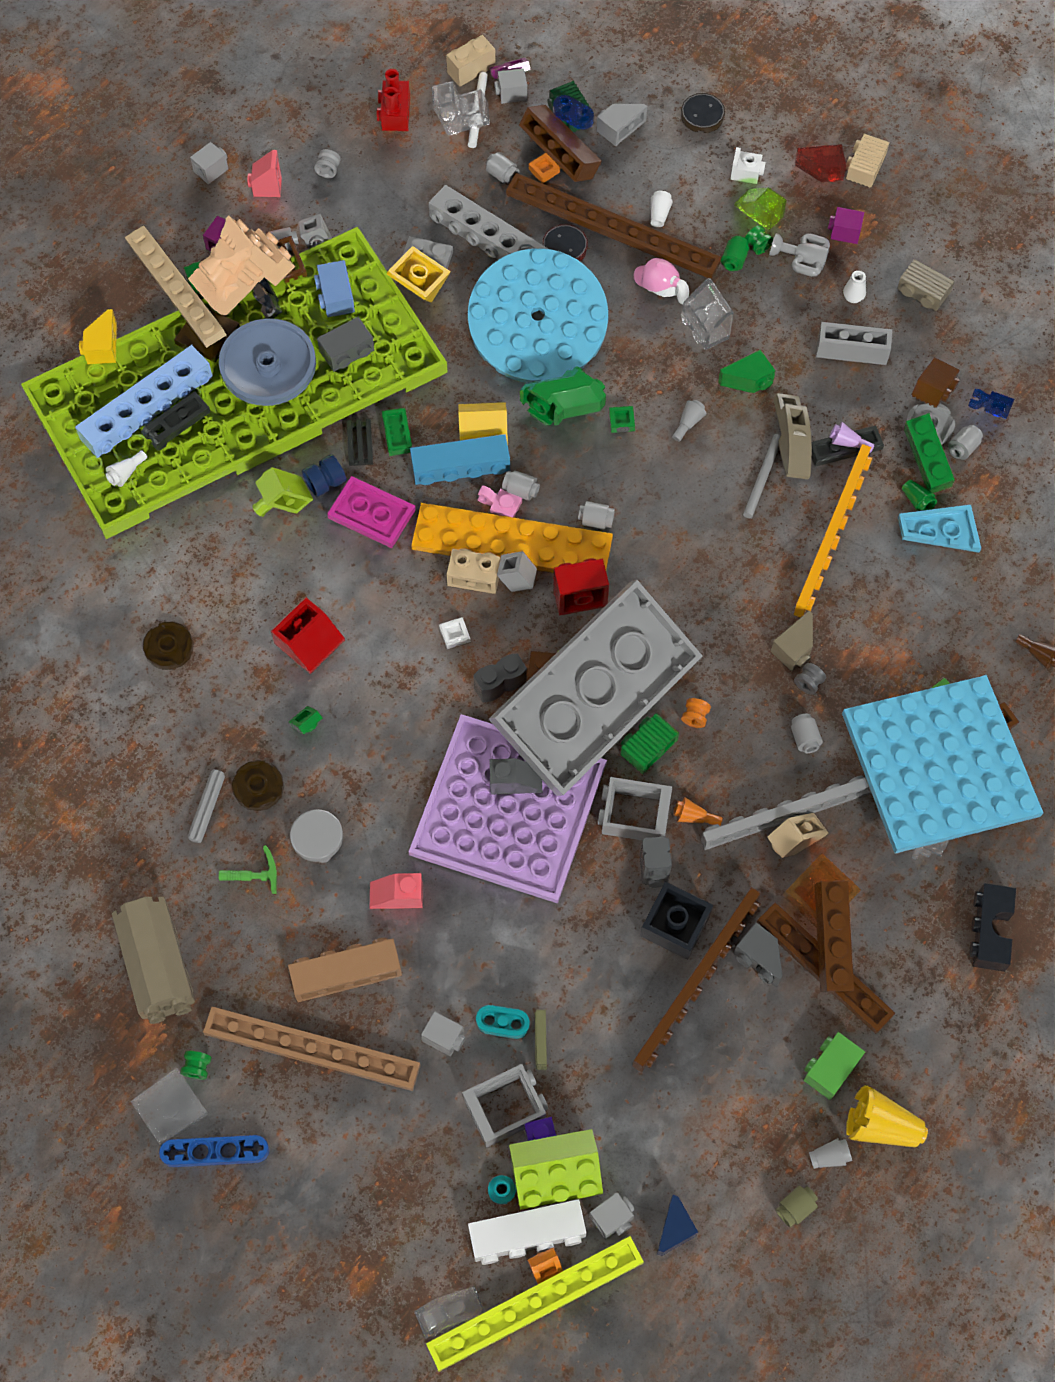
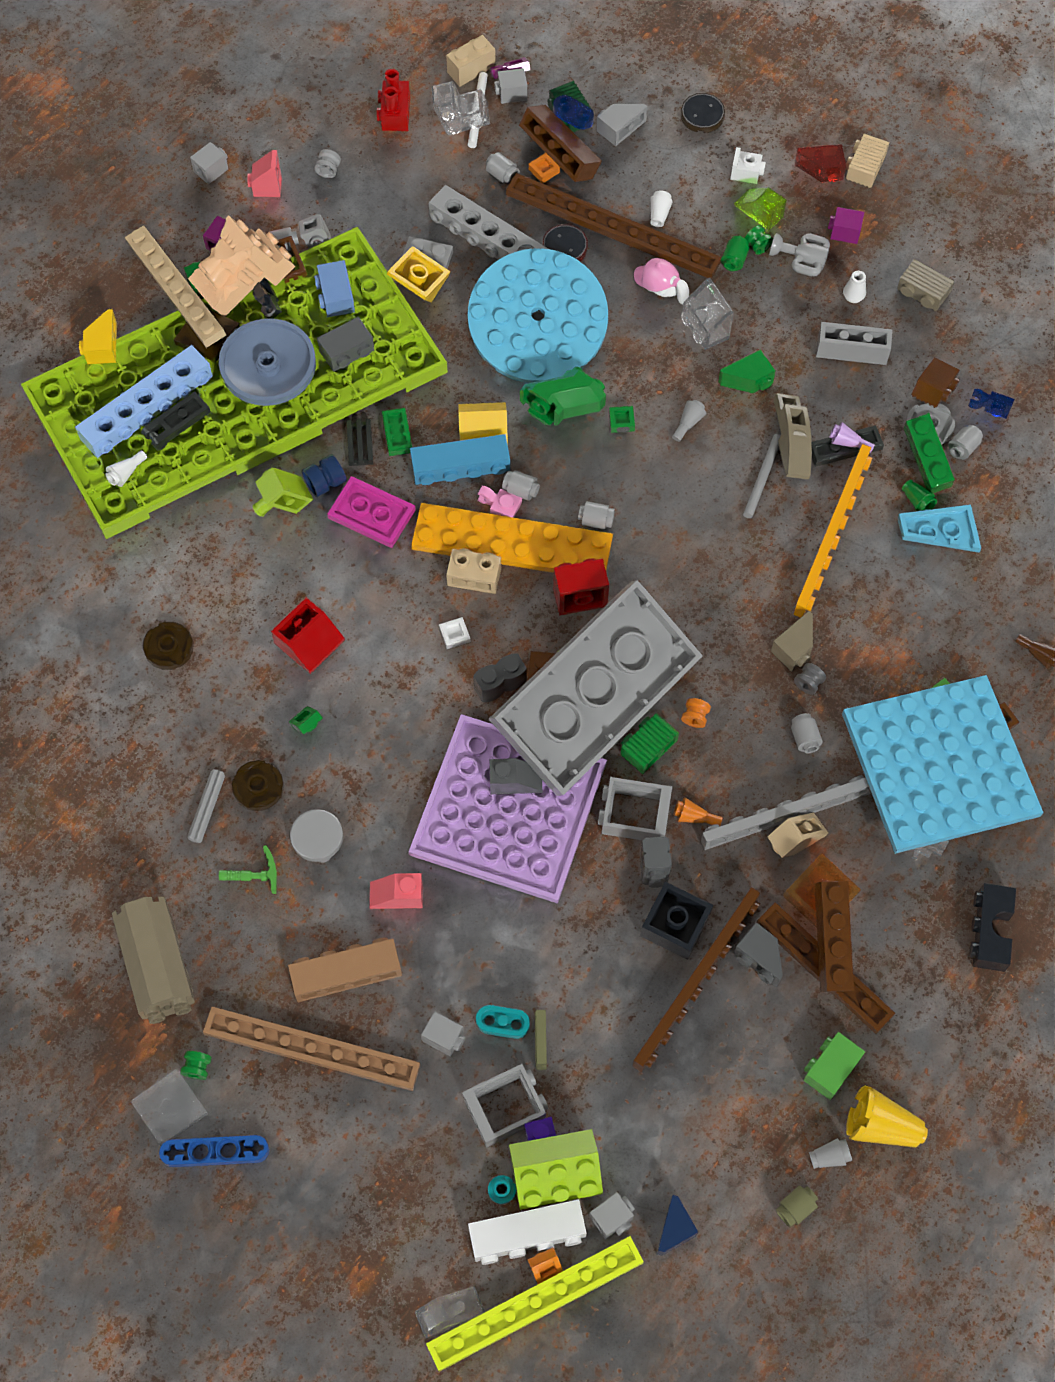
(517, 571): light grey brick -> none

